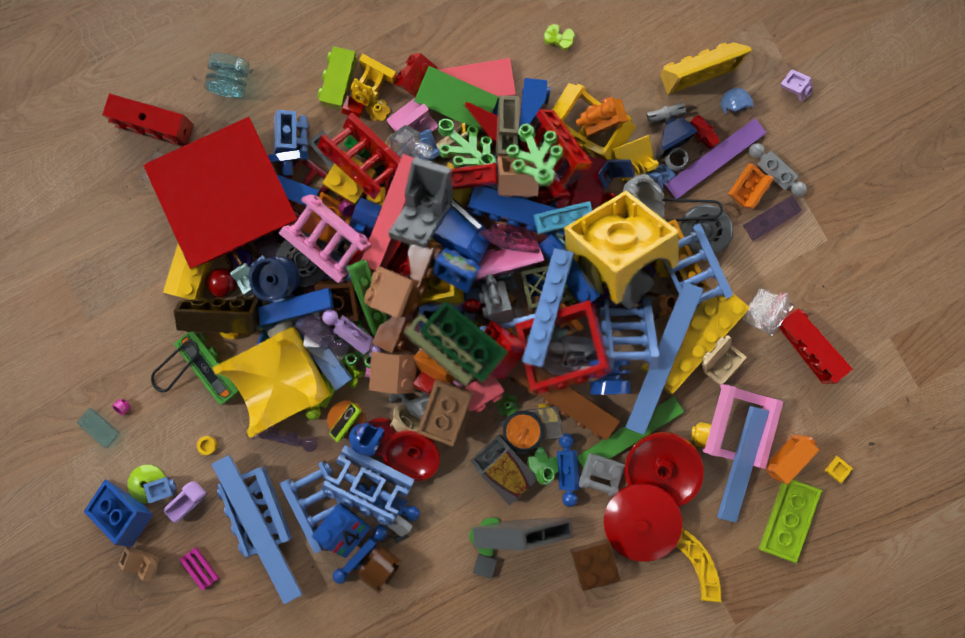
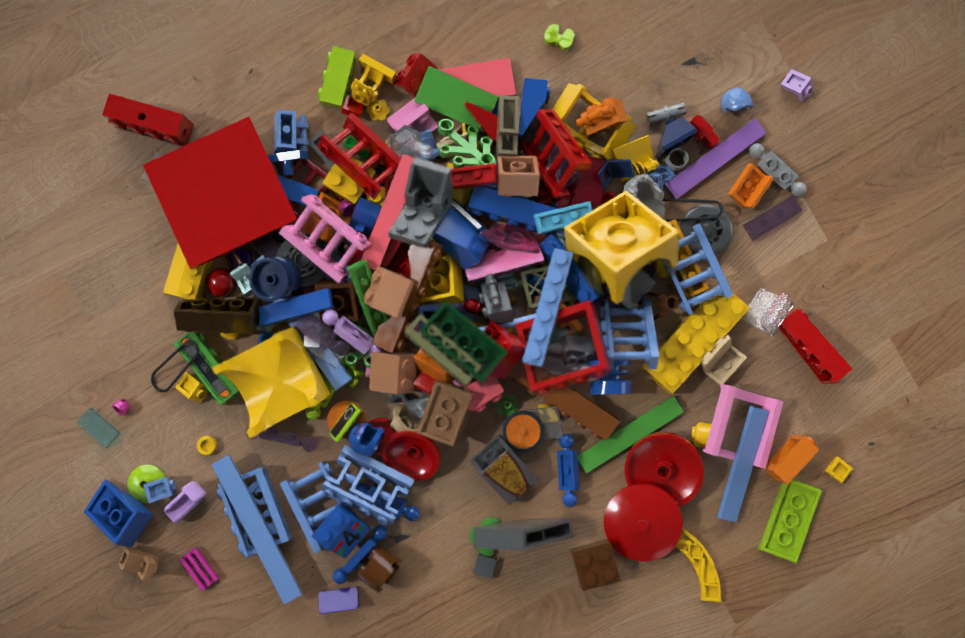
(192, 388): none -> yellow bracket
(226, 75): clear light blue wheel -> none
(279, 328): light grey tile -> none
(338, 600): none -> slope
(400, 526): light grey tile -> none
(456, 269): blue slope -> none
(536, 157): bright green plant -> none
(542, 466): bright green plate -> none
(603, 468): light grey plate -> none
(667, 351): medium blue tile -> none
(703, 67): yellow slope -> none

